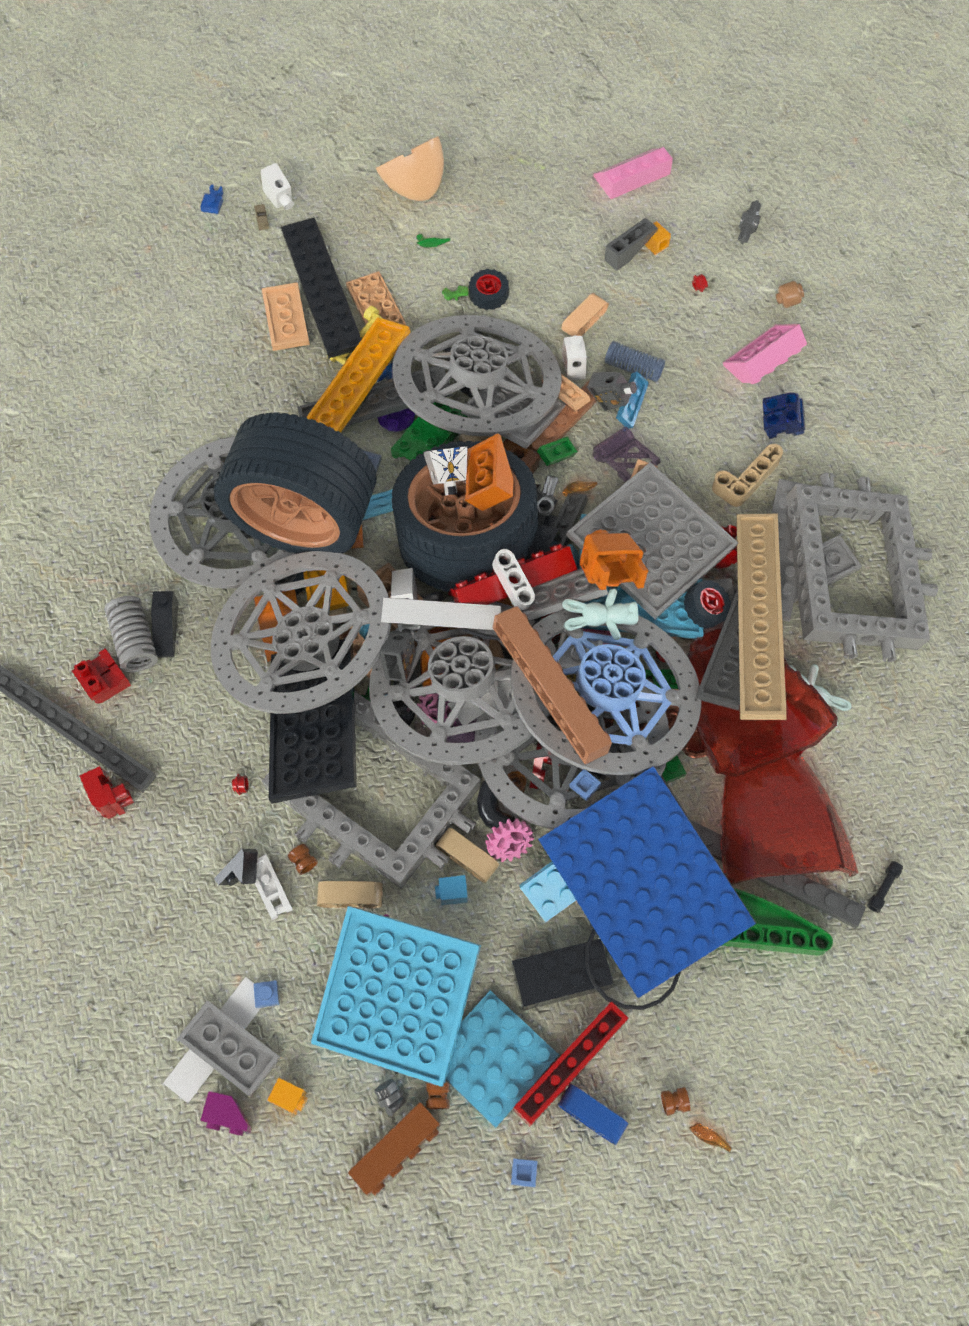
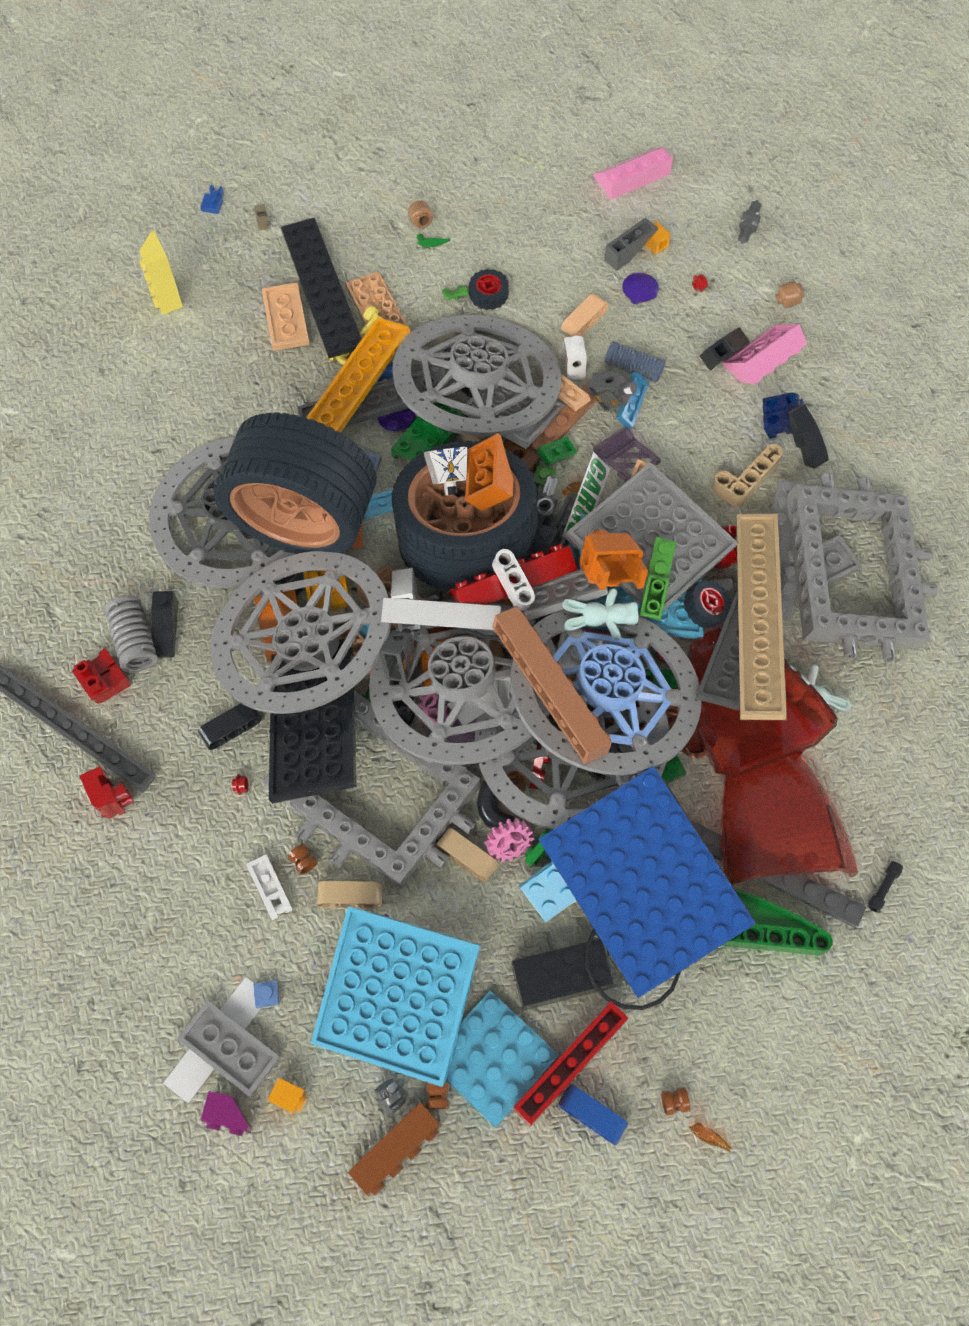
(159, 275): none -> light yellow slope
(228, 726): none -> black beam
(241, 868): black slope -> none
(276, 187): white torso -> none
(416, 174): light nougat piece -> none
(420, 214): none -> medium nougat head
(452, 890): dark azure brick -> none
(524, 1173): medium blue plate -> none
(535, 854): none -> green plate
(541, 474): none -> bright green plate
(585, 784): medium blue plate -> none
(588, 493): none -> sticker
(640, 287): none -> dark purple dish
(657, 578): none -> bright green slope
(724, 348): none -> black slope
(807, 437): none -> black slope

